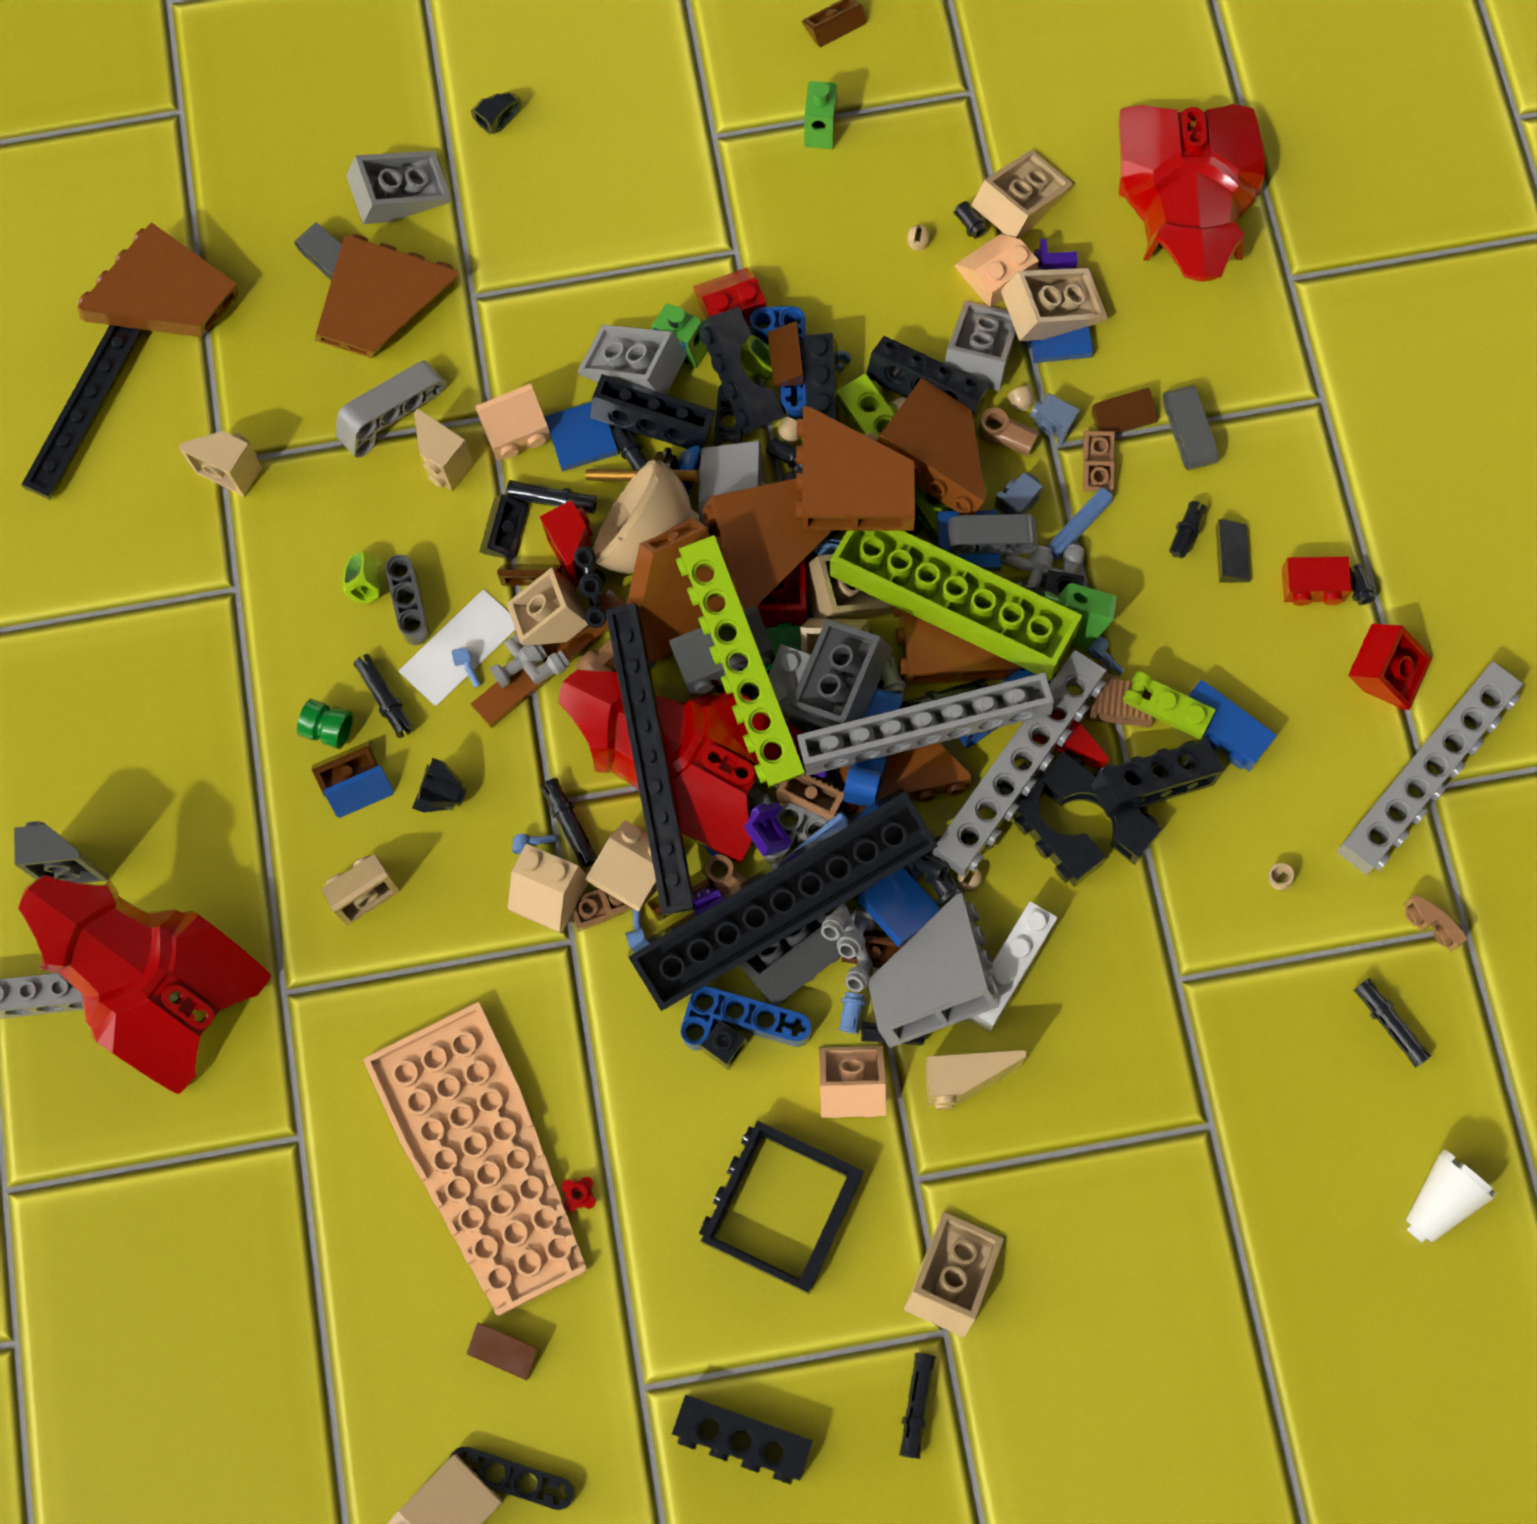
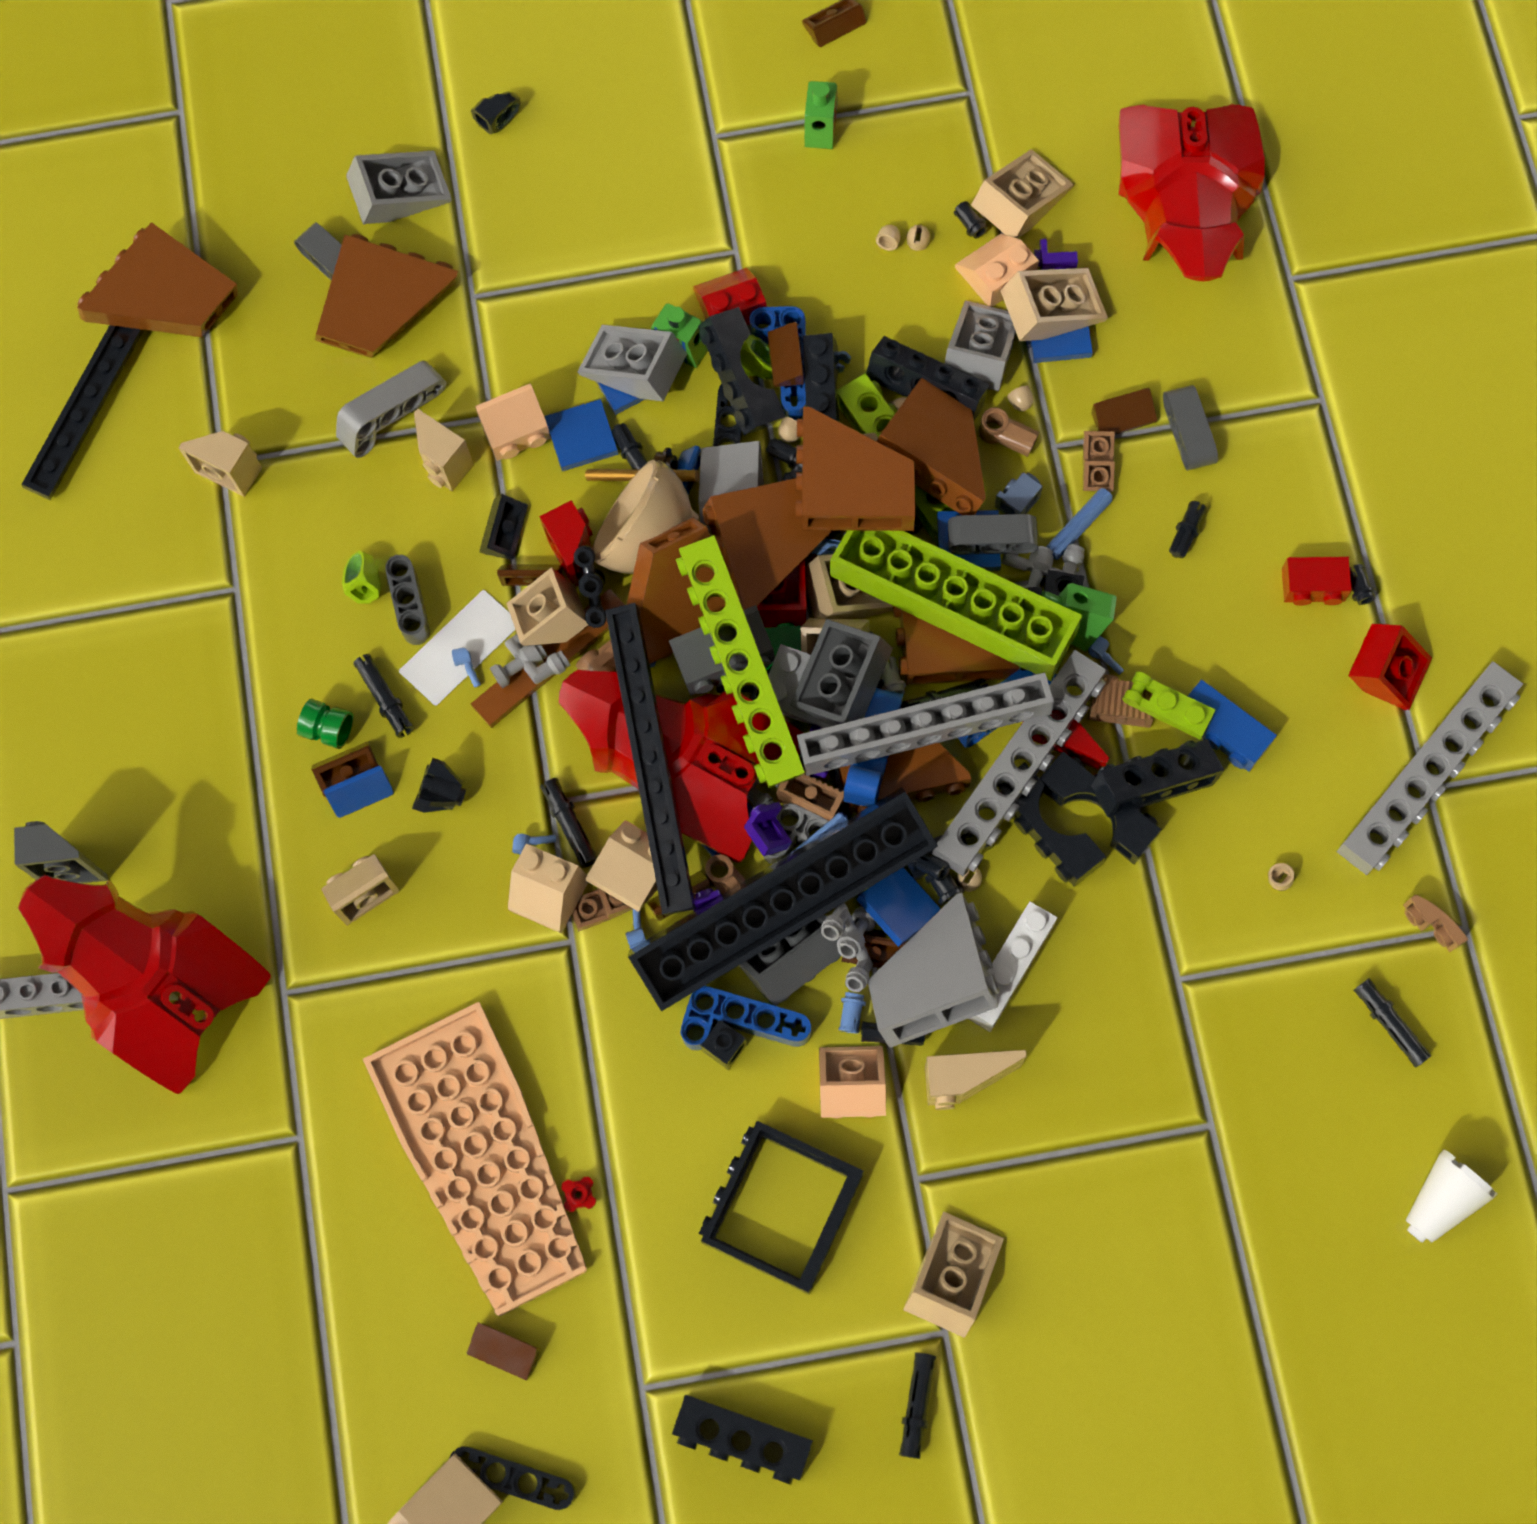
(550, 496): black pin -> none
(651, 413): black brick -> none
(888, 237): none -> tan hinge
(1055, 417): sand blue brick -> none
(1232, 552): black slope -> none

